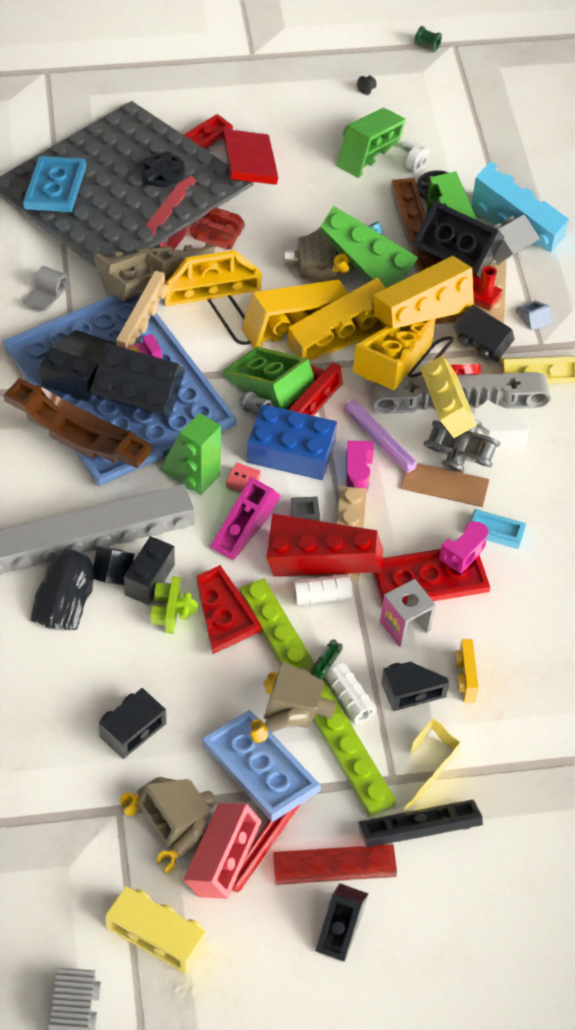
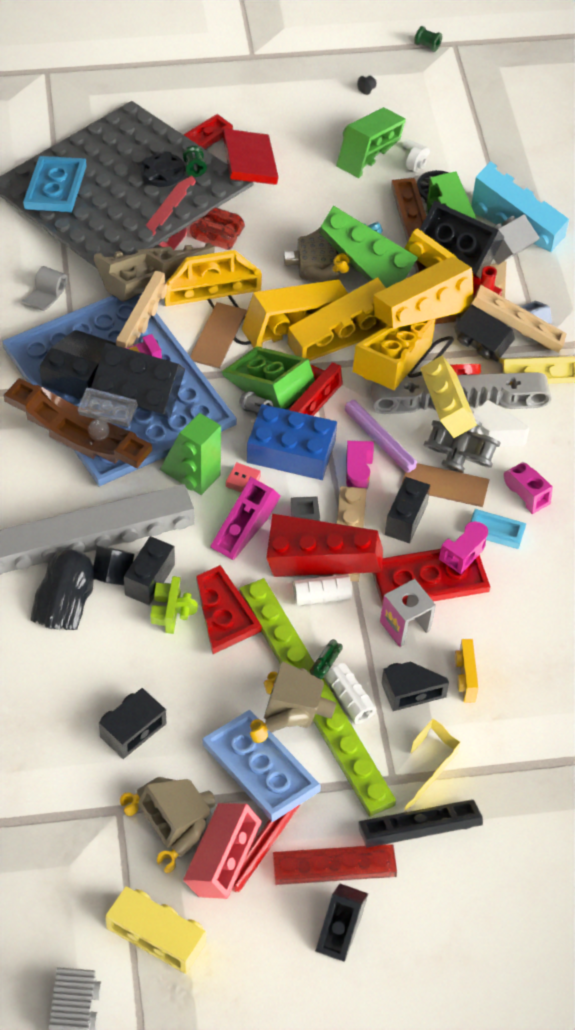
(106, 408): none -> clear plate
(198, 160): none -> dark green bush
(218, 335): none -> medium nougat piece
(407, 510): none -> black brick
(426, 249): none -> yellow plate
(520, 319): none -> tan plate
(529, 486): none -> dark pink leg

